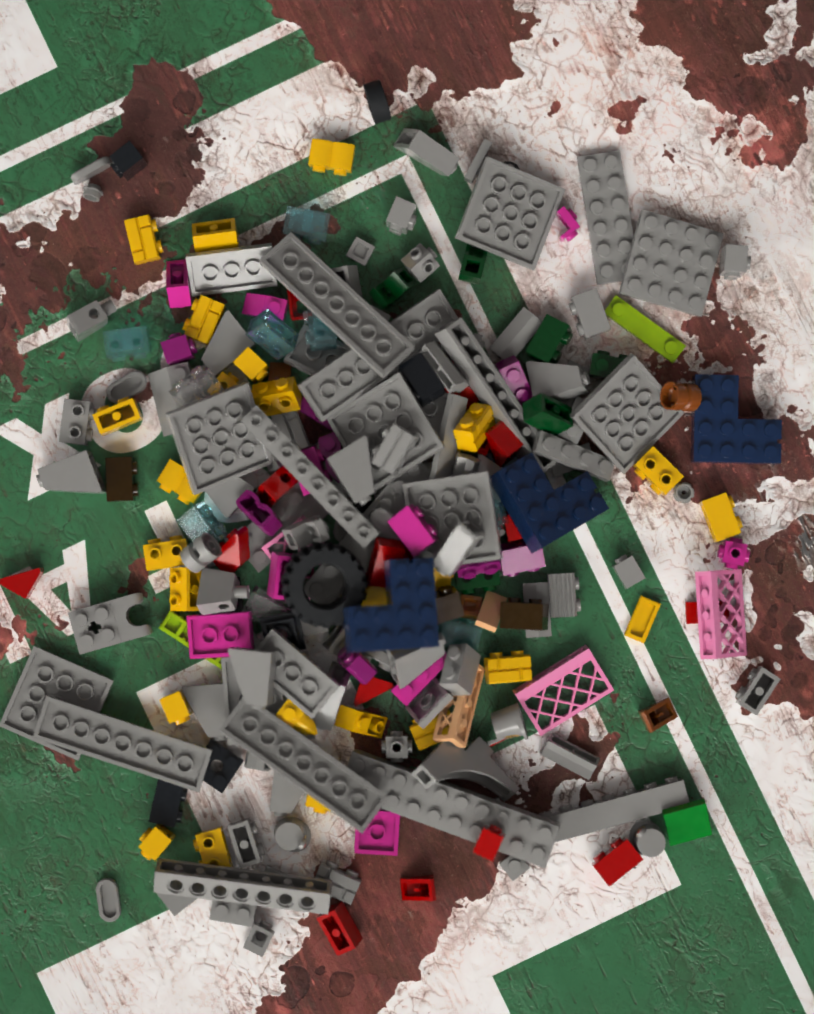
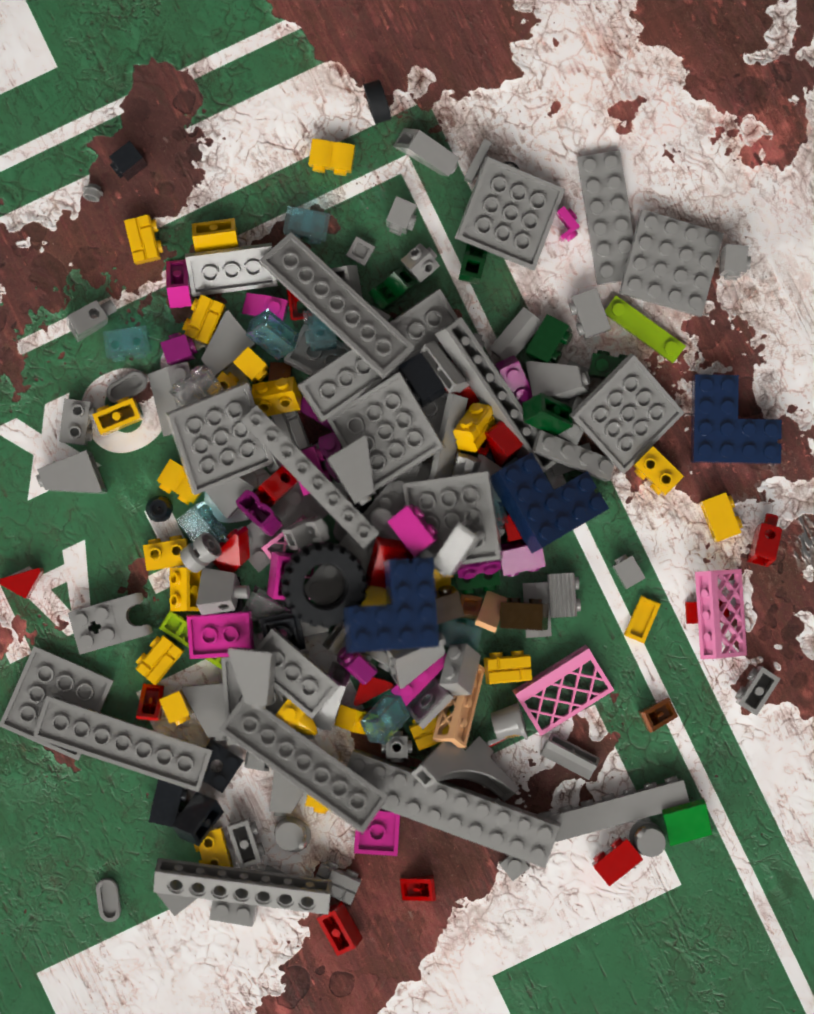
(90, 170): light grey tile -> none
(121, 479): dark brown brick -> none
(149, 704): none -> red slope
(155, 841): yellow brick -> none
(159, 659): none -> yellow brick
(165, 512): none -> black plate
(197, 818): none -> black brick
(253, 943): light grey brick -> none
(385, 719): none -> clear light blue brick
(393, 449): light grey brick -> none
(489, 842): red brick -> none
(680, 396): dark orange wheel -> none
(685, 486): light grey plate -> none
(726, 557): dark pink brick -> none
(764, 550): none -> red torso

